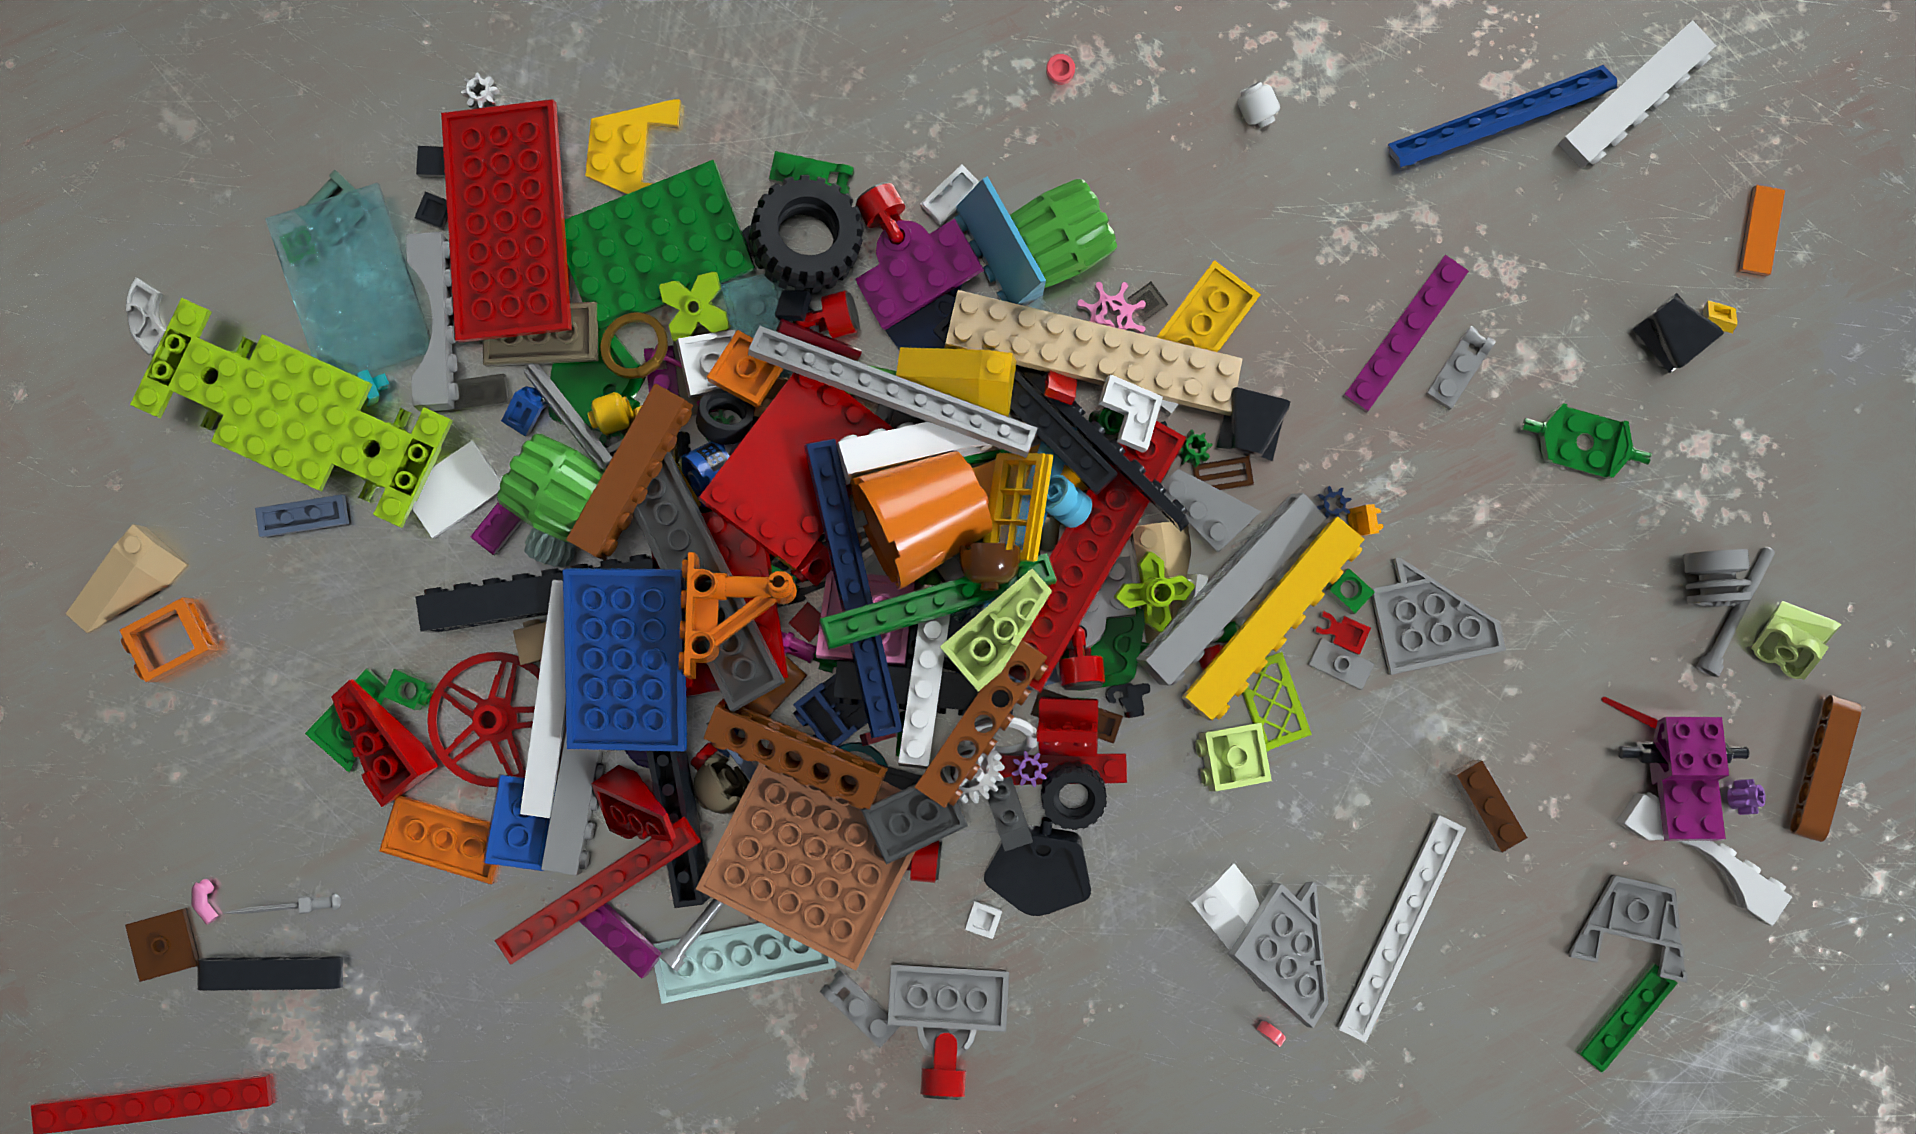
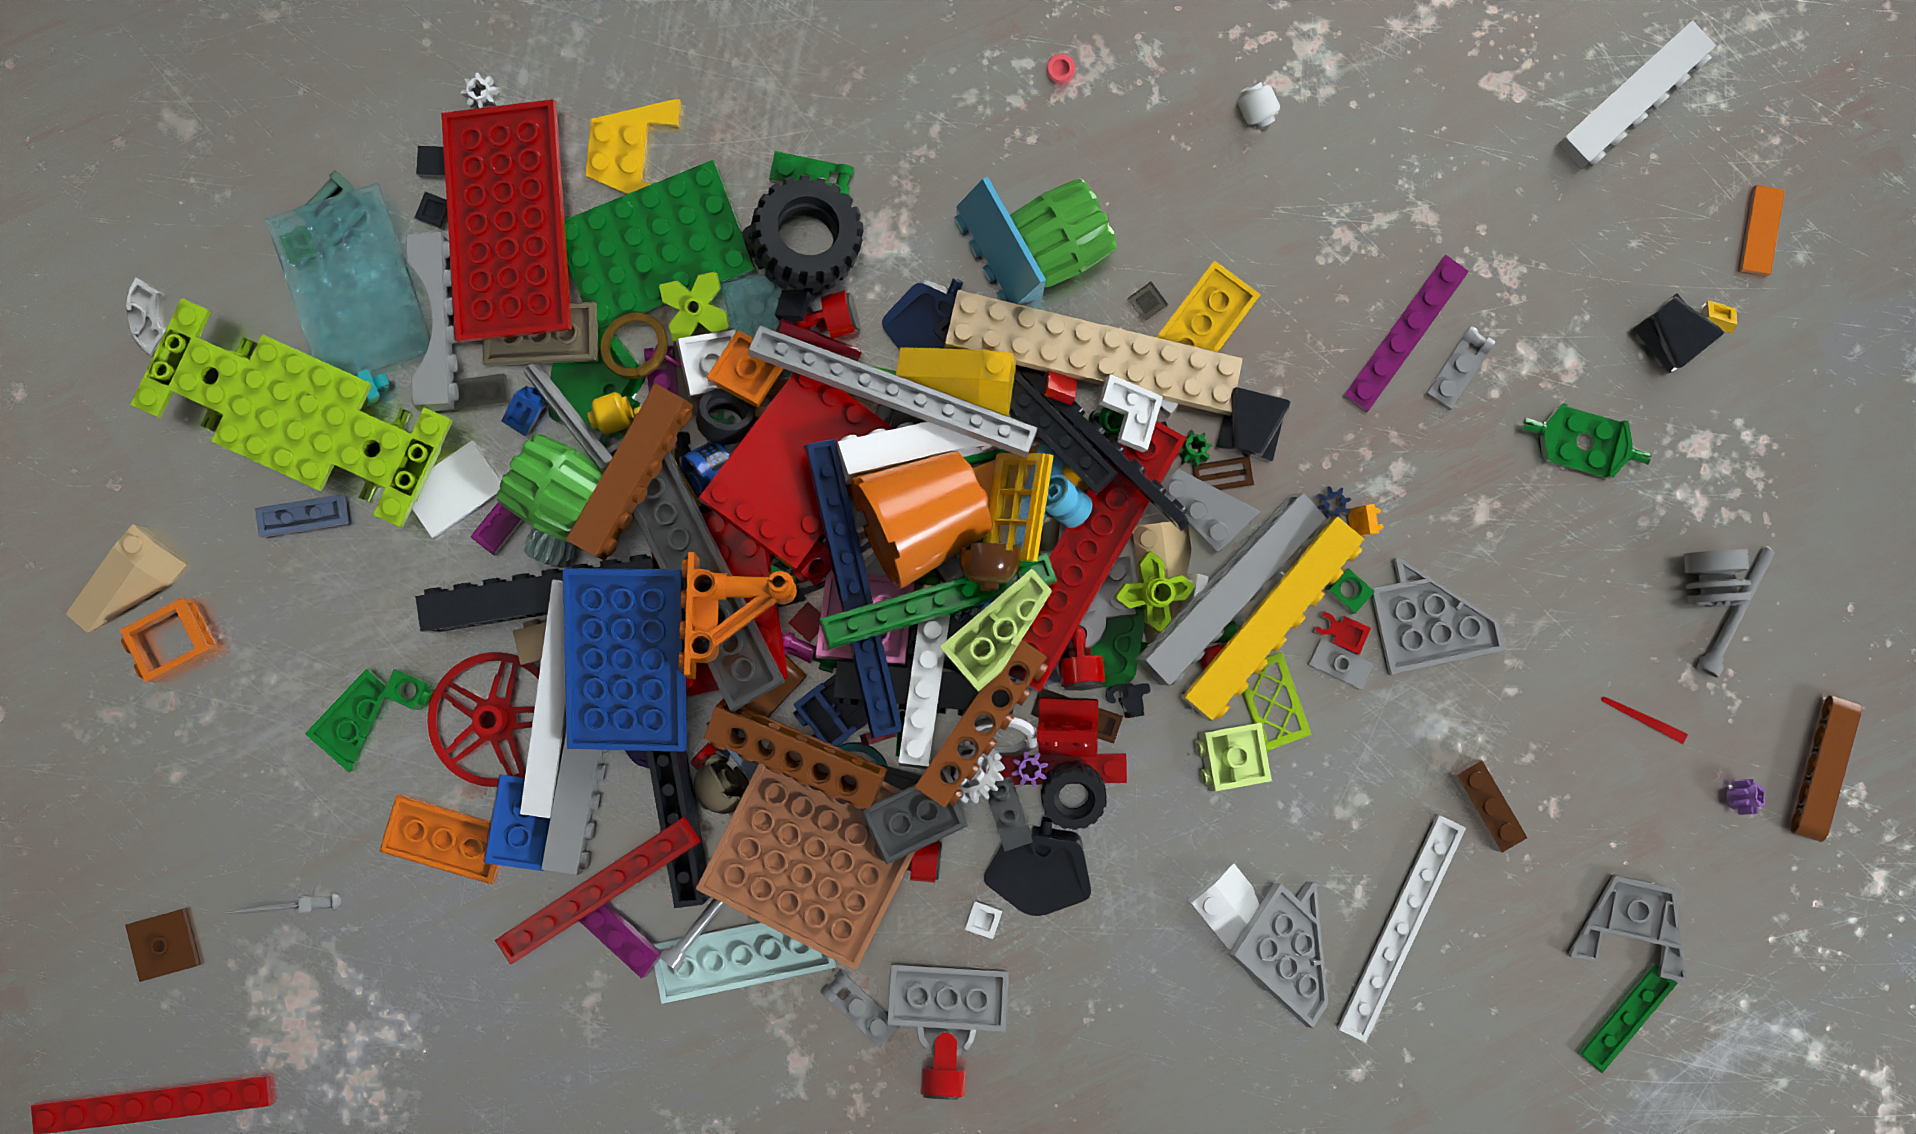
(200, 903): bright pink arm -> none
(270, 973): black beam -> none
(386, 749): red wedge -> none
(631, 806): red wedge -> none
(912, 263): magenta plate -> none
(943, 200): white plate -> none
(1123, 309): bright pink gear -> none
(1271, 1033): coral tile -> none
(1502, 116): blue plate -> none
(1687, 765): magenta piece -> none
(1752, 891): white arch -> none
(1794, 639): yellowish green piece -> none

